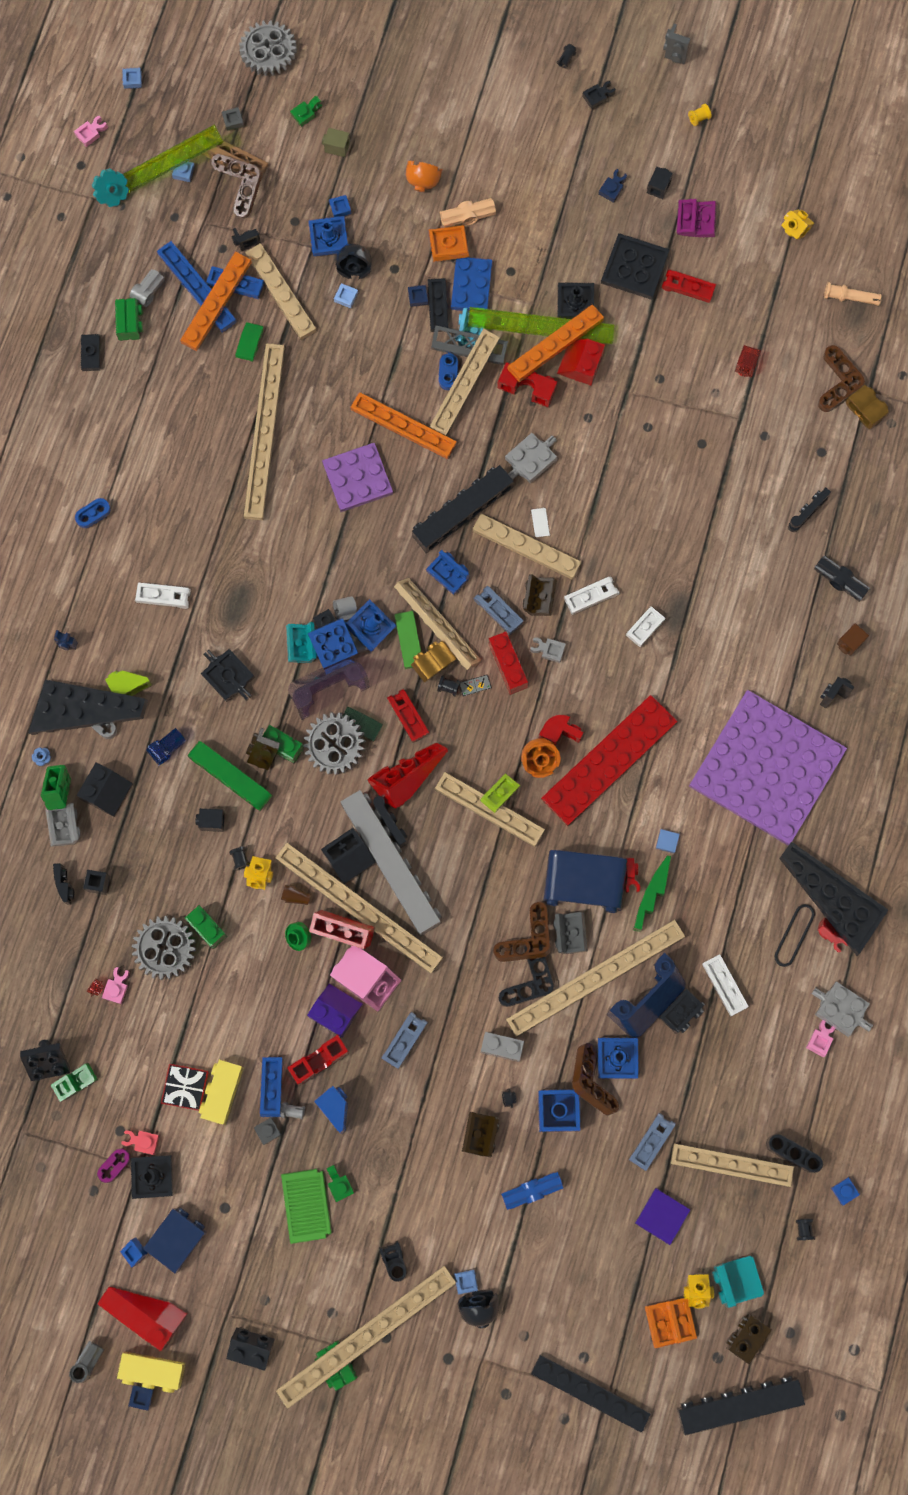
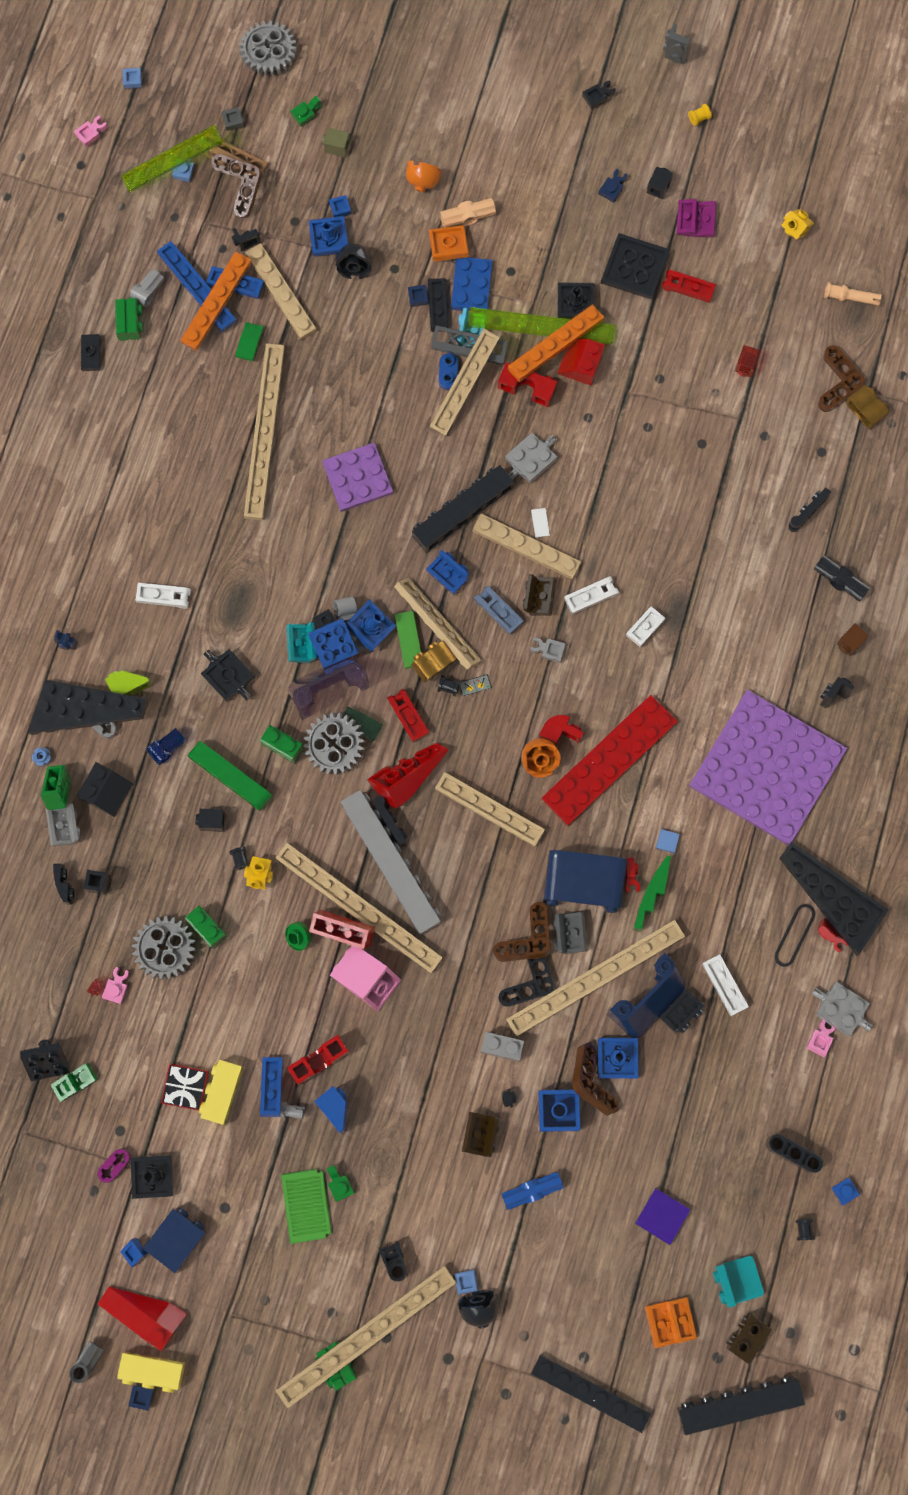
(91, 511): blue plate -> none
(110, 187): teal plant -> none
(144, 1142): coral plate -> none
(250, 1348): black bracket -> none
(261, 750): dark brown bracket -> none
(267, 1131): dark grey plate -> none
(294, 895): reddish brown cone -> none
(334, 1010): dark purple slope -> none
(346, 295): light blue plate -> none
(348, 855): black slope -> none
(403, 425): orange plate -> none
(404, 1041): sand blue plate -> none
(500, 793): lime plate -> none
(508, 663): red brick -> none
(568, 53): black pin -> none
(651, 1142): sand blue plate -> none
(698, 1291): yellow brick -> none
(732, 1165): tan plate -> none

